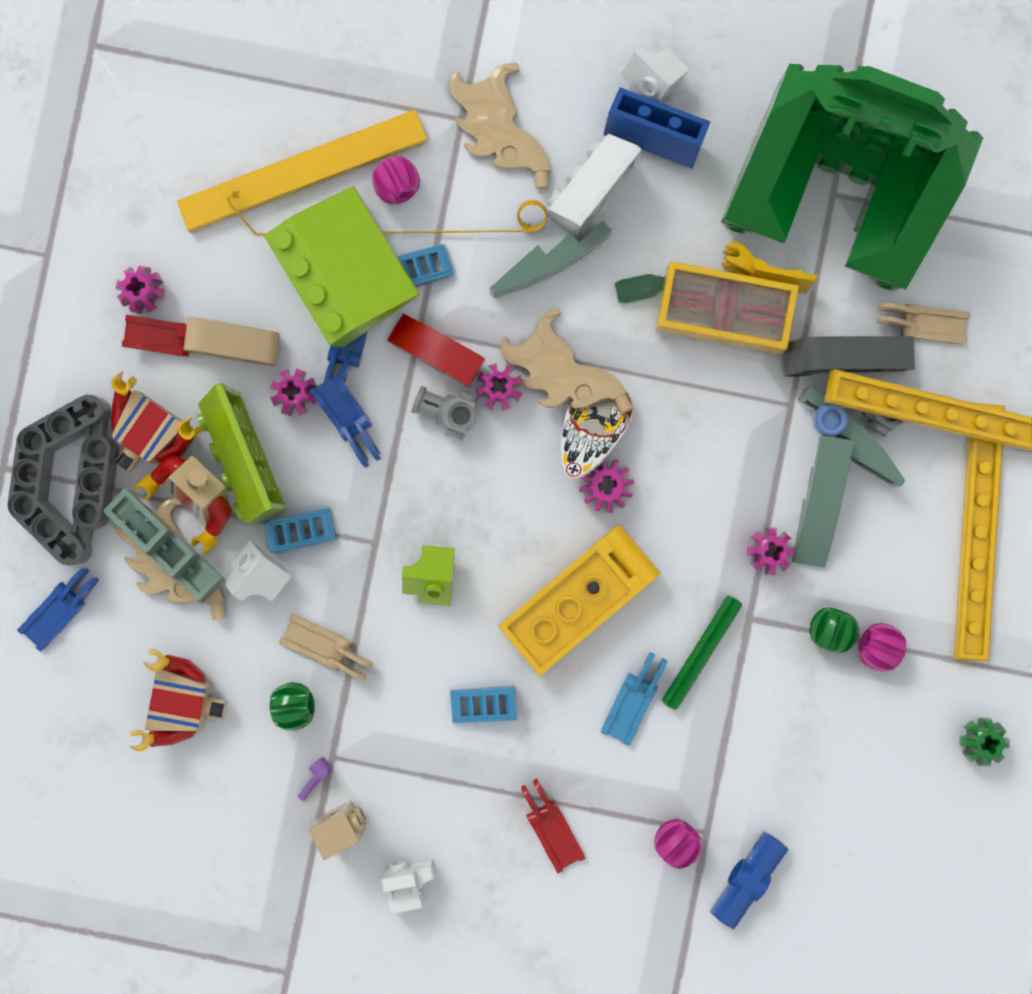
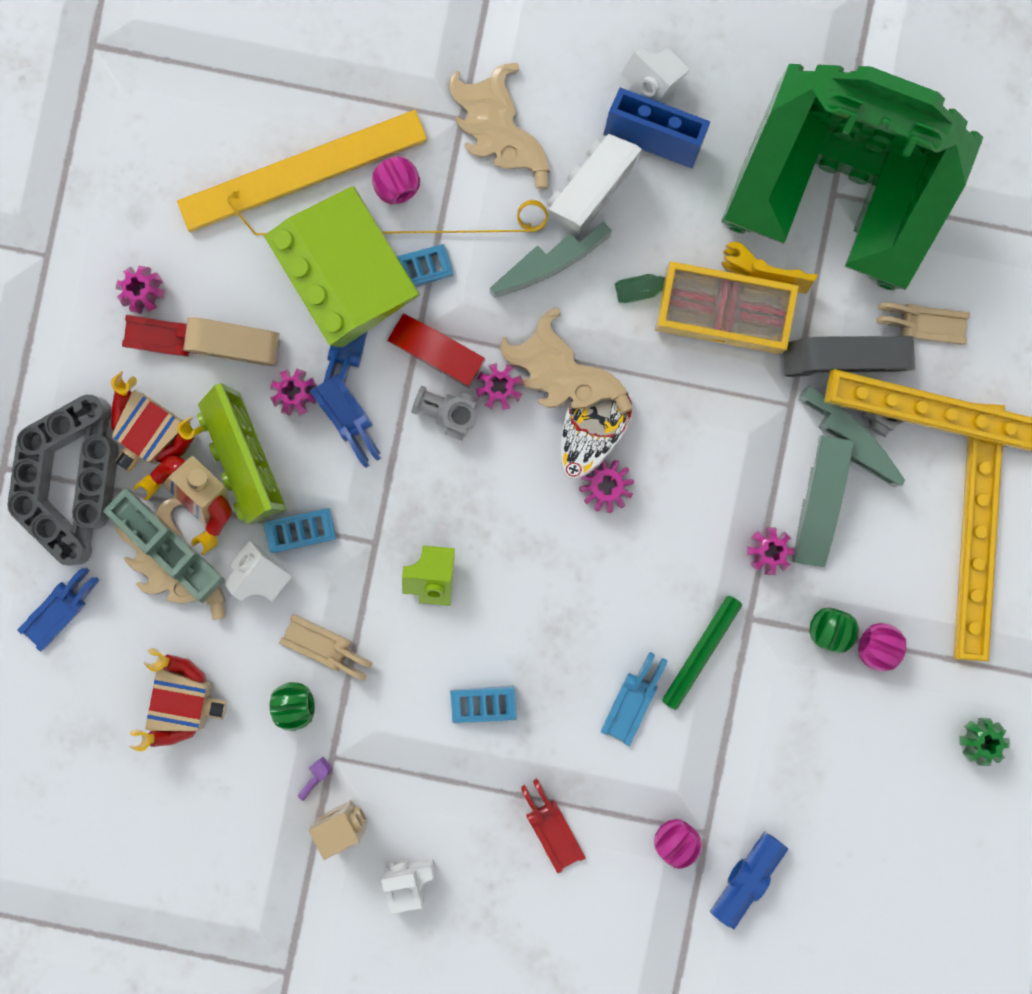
(564, 609): yellow hinge -> none
(830, 420): medium blue tile -> none

